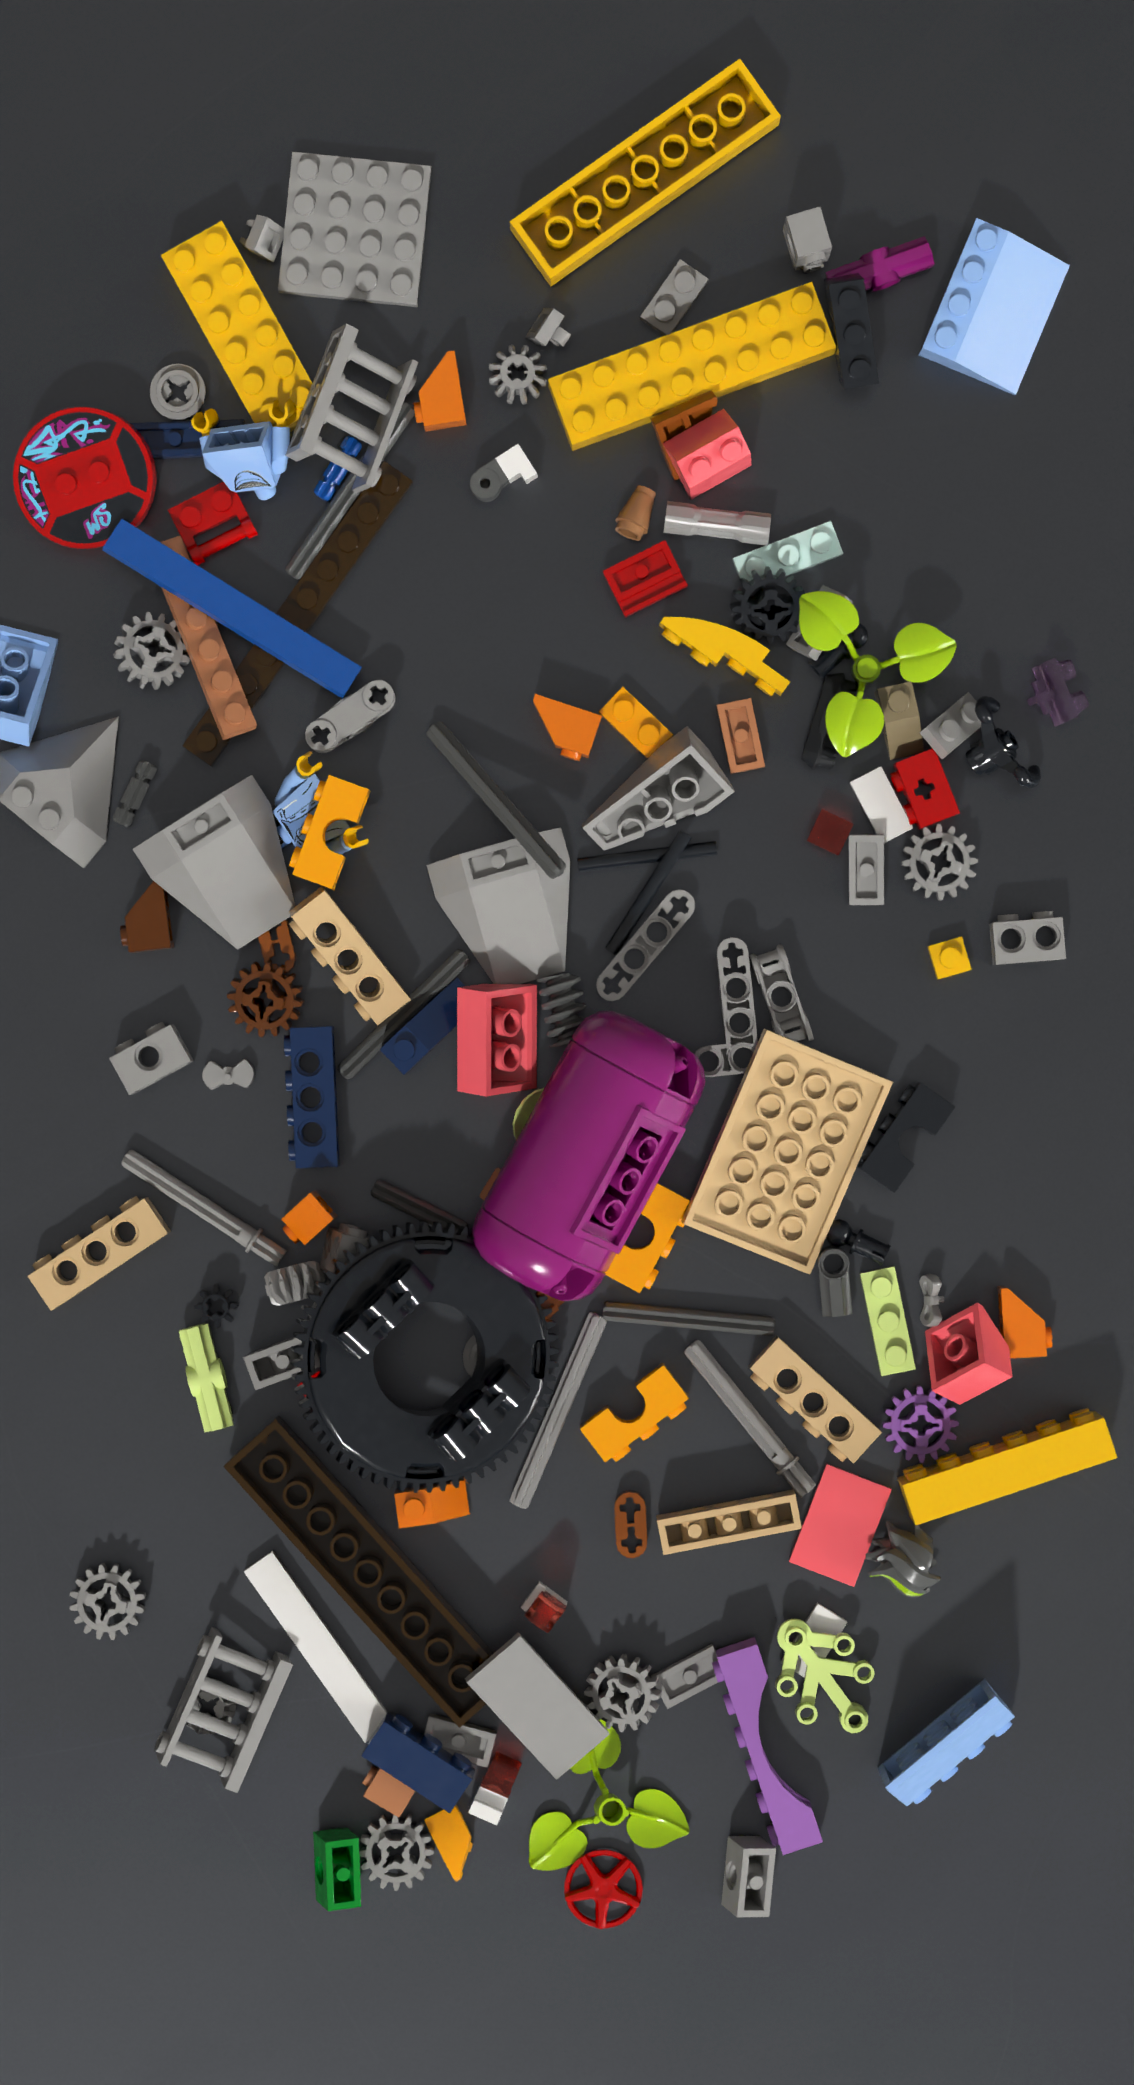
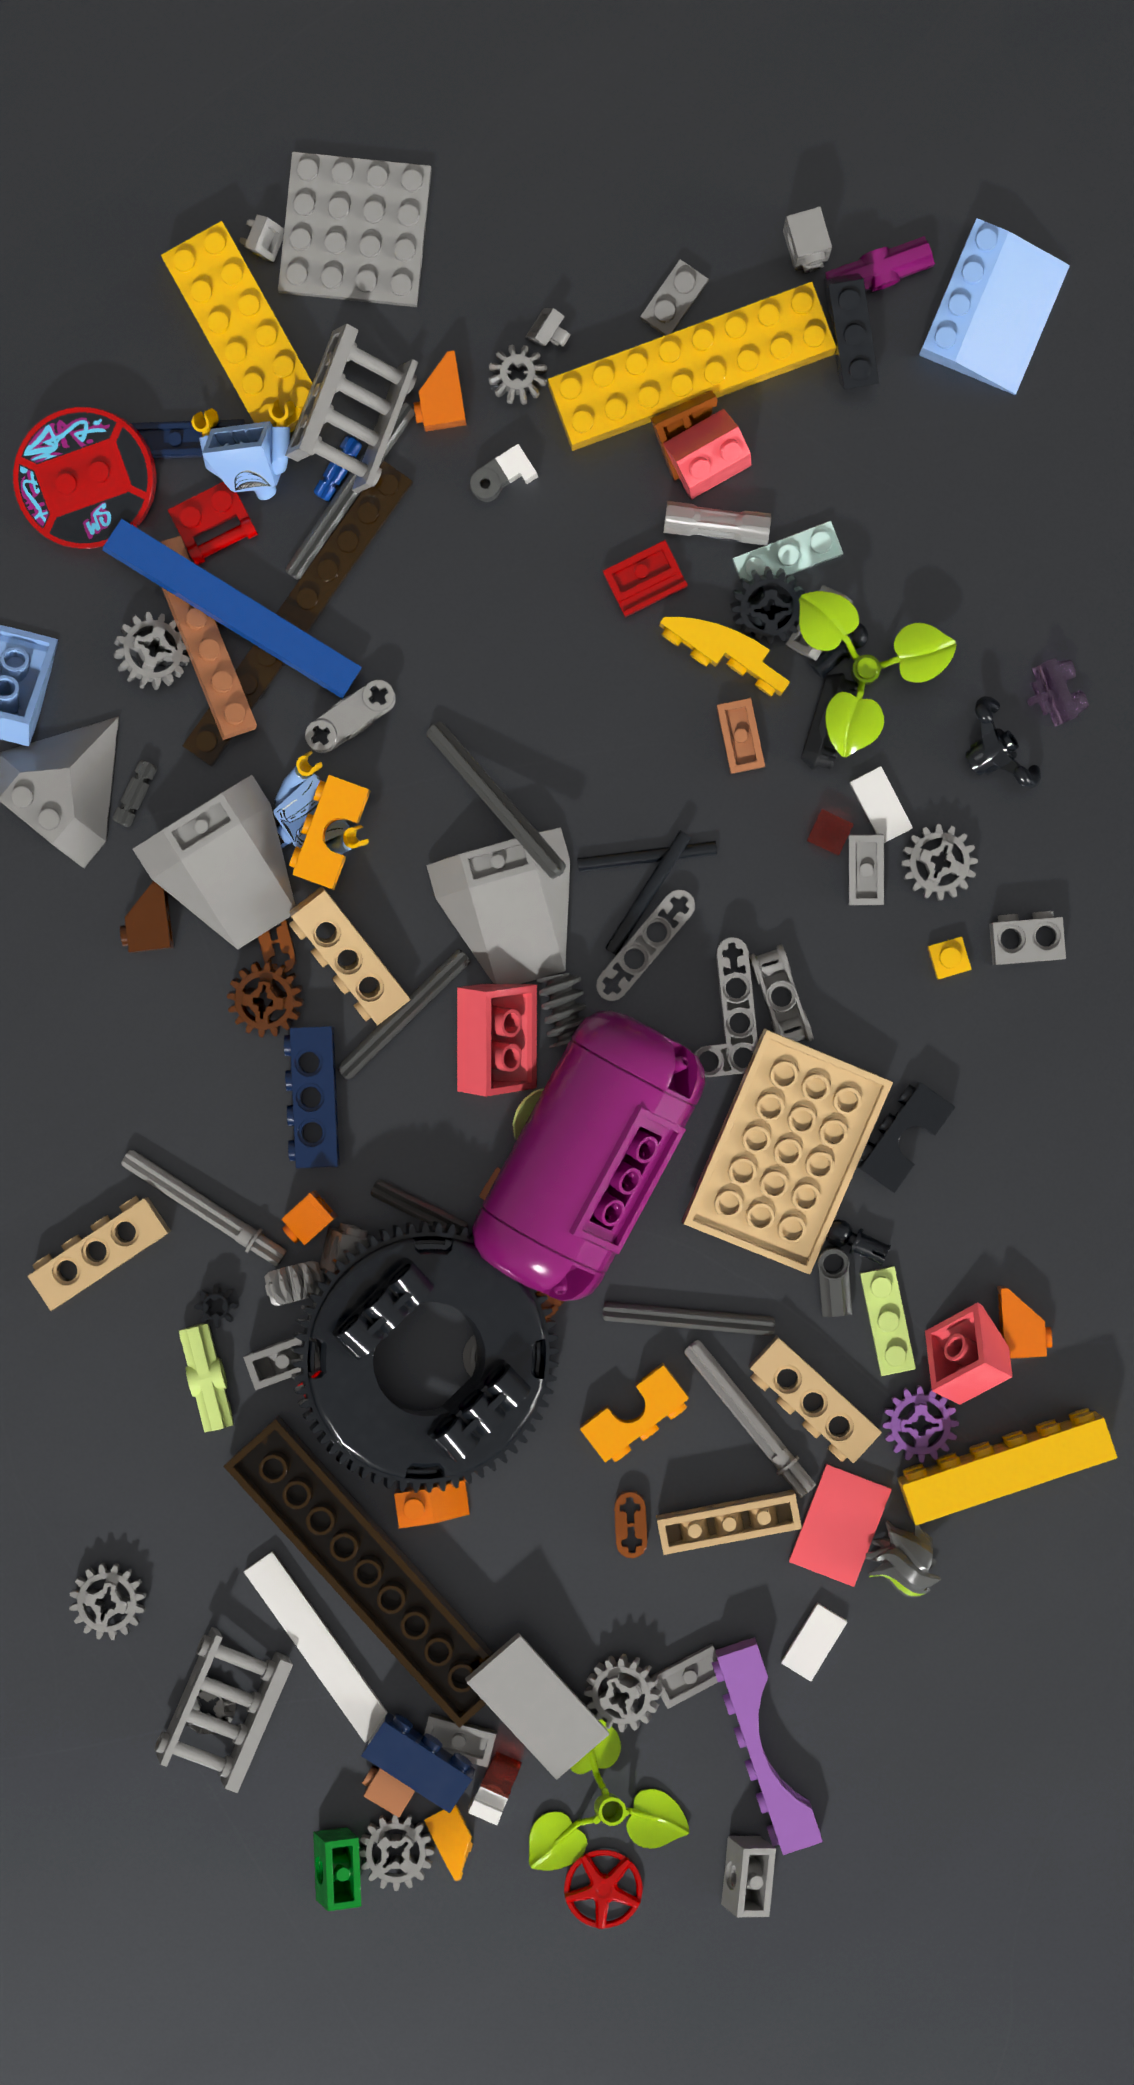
(172, 1057): light grey brick -> none
(179, 375): light grey gear -> none
(216, 1075): light grey piece -> none
(424, 1030): dark blue slope -> none
(544, 1607): clear red leg -> none
(558, 1410): light grey axle -> none
(568, 726): orange slope -> none
(635, 723): light orange plate -> none
(636, 514): medium nougat cone -> none
(636, 1265): light orange arch -> none
(645, 172): yellow brick -> none
(668, 786): light grey wedge -> none
(820, 1671): yellowish green plant -> none
(901, 720): dark tan slope -> none
(928, 770): red brick -> none
(930, 1287): light grey piece -> none
(945, 1744): light blue slope -> none
(952, 726): light grey plate -> none

